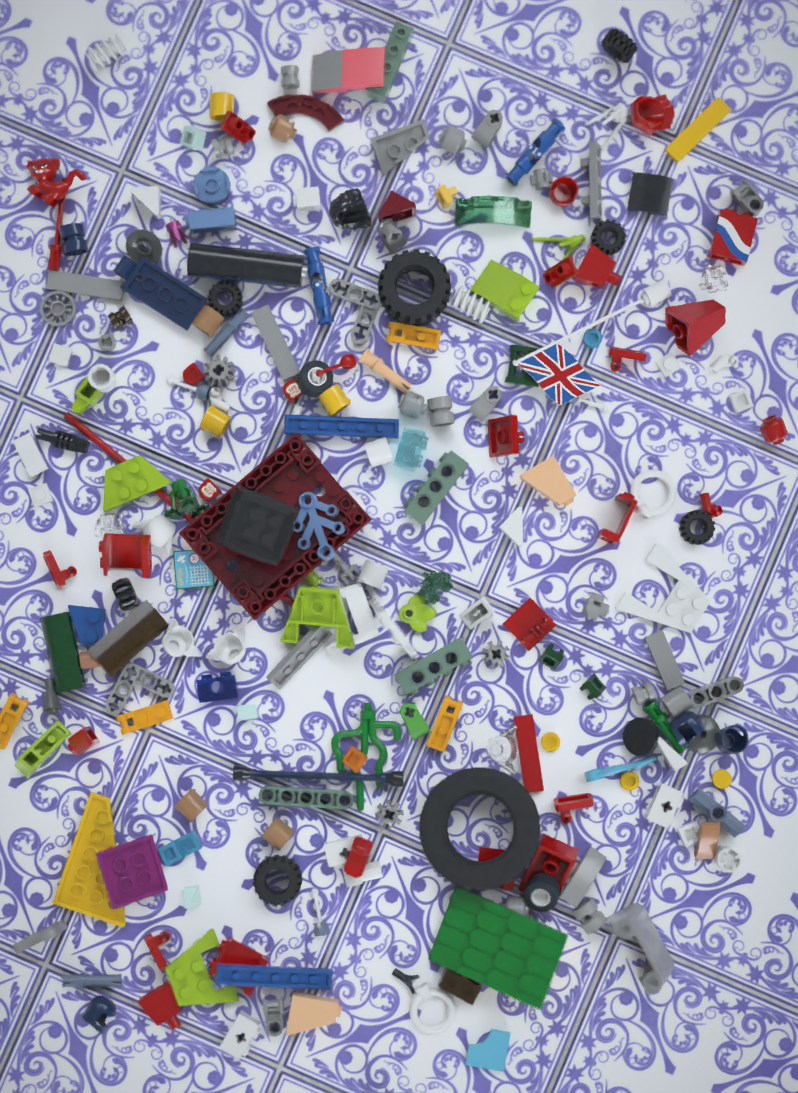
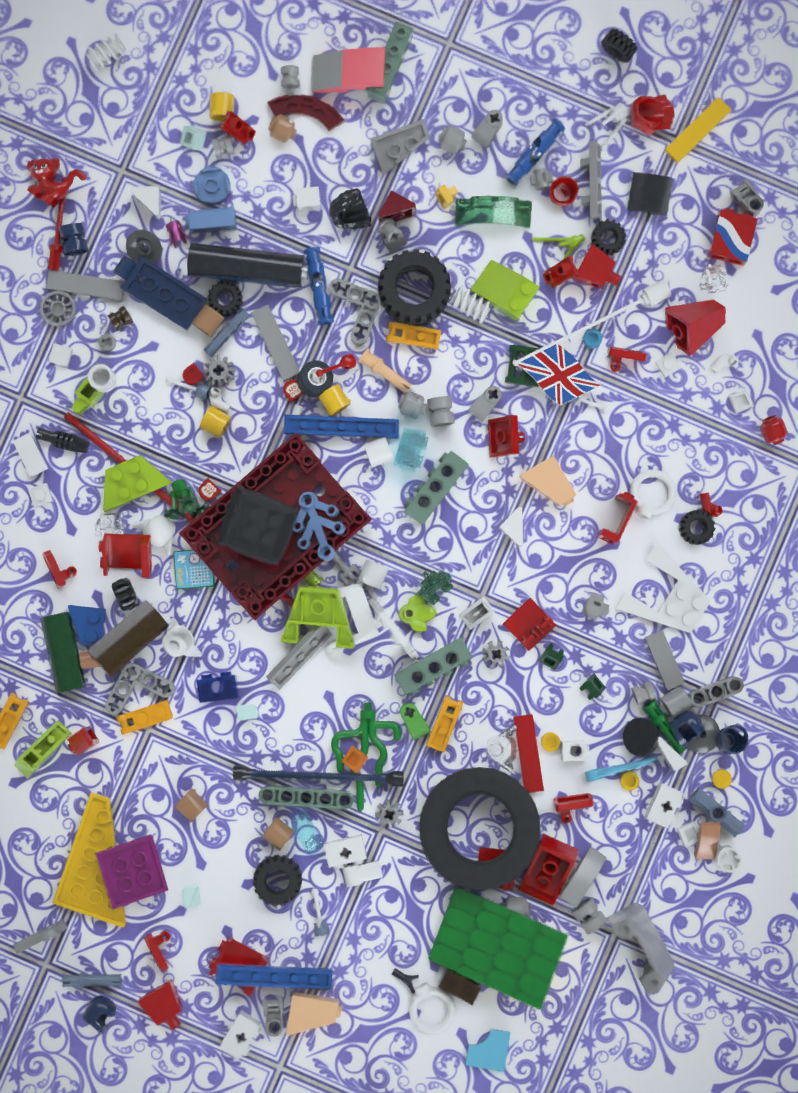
(51, 701): dark grey cone -> none
(180, 848): dark azure slope -> none
(191, 979): lime wing -> none
(229, 647): white piece -> none
(307, 833): none -> clear light blue piece
(358, 856): red piece -> none
(541, 892): black wheel -> none
(567, 745): none -> white brick

